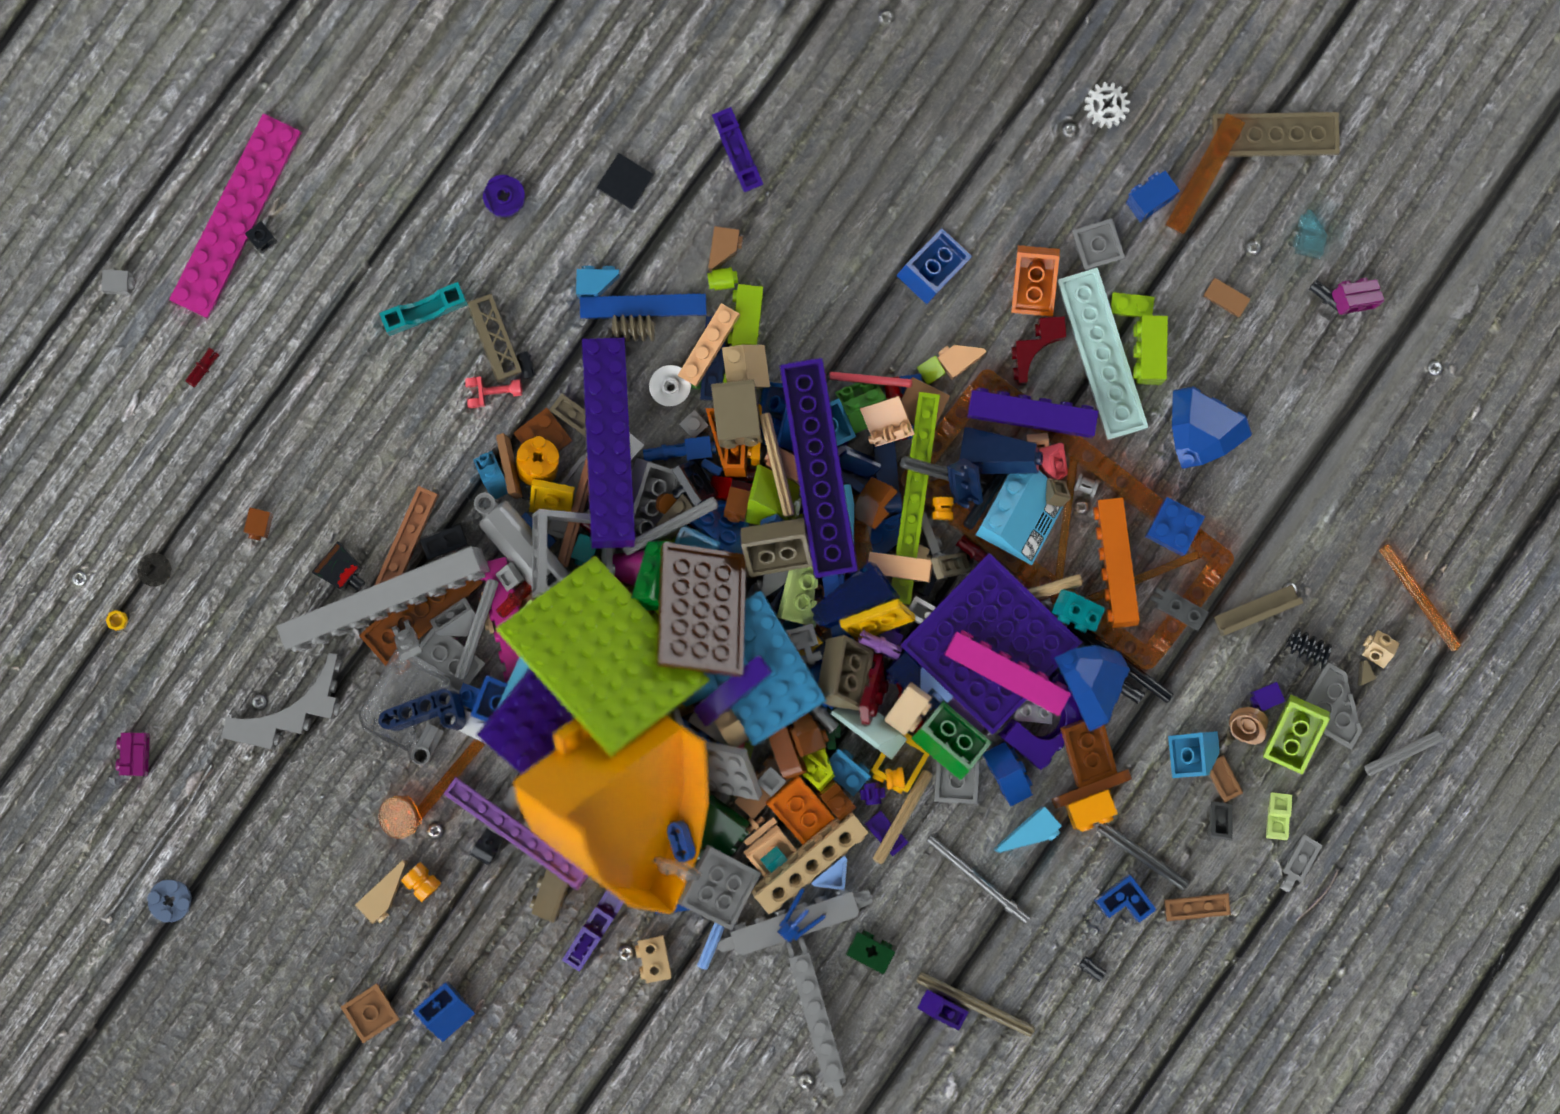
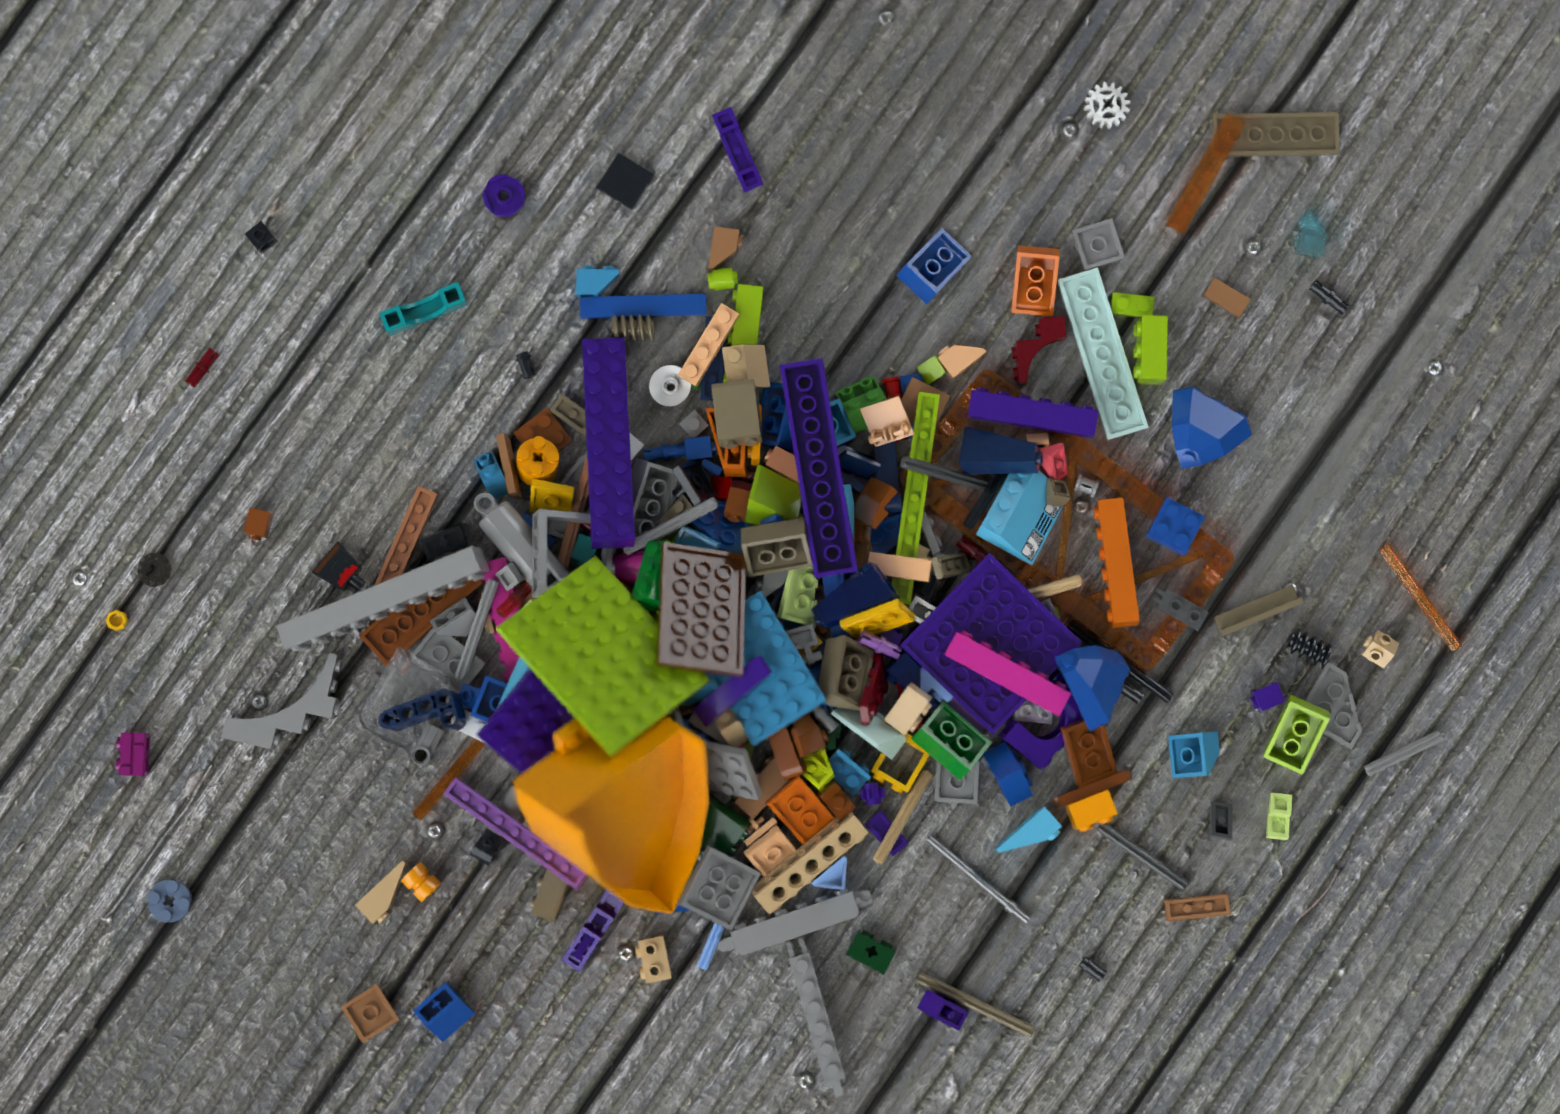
(117, 282): light grey brick -> none
(234, 216): dark pink plate -> none
(399, 817): clear orange tile -> none
(406, 641): light grey hinge -> none
(486, 341): dark tan fence -> none
(514, 388): coral bar -> none
(664, 502): dark orange tile -> none
(681, 841): blue beam -> none
(683, 870): clear slope -> none
(771, 781): light grey plate -> none
(774, 859): teal slope -> none
(776, 464): tan axle -> none
(789, 929): blue plant -> none
(869, 379): coral bar -> none
(894, 778): light orange wheel -> none
(942, 513): light orange wheel -> none
(965, 483): dark blue hinge -> none
(1077, 610): teal brick -> none
(1125, 894): blue brick -> none
(1151, 197): blue brick -> none
(1225, 780): medium nougat tile -> none
(1248, 725): medium nougat piece -> none
(1300, 862): light grey plate -> none
(1357, 296): magenta brick -> none
(1365, 673): dark tan slope -> none

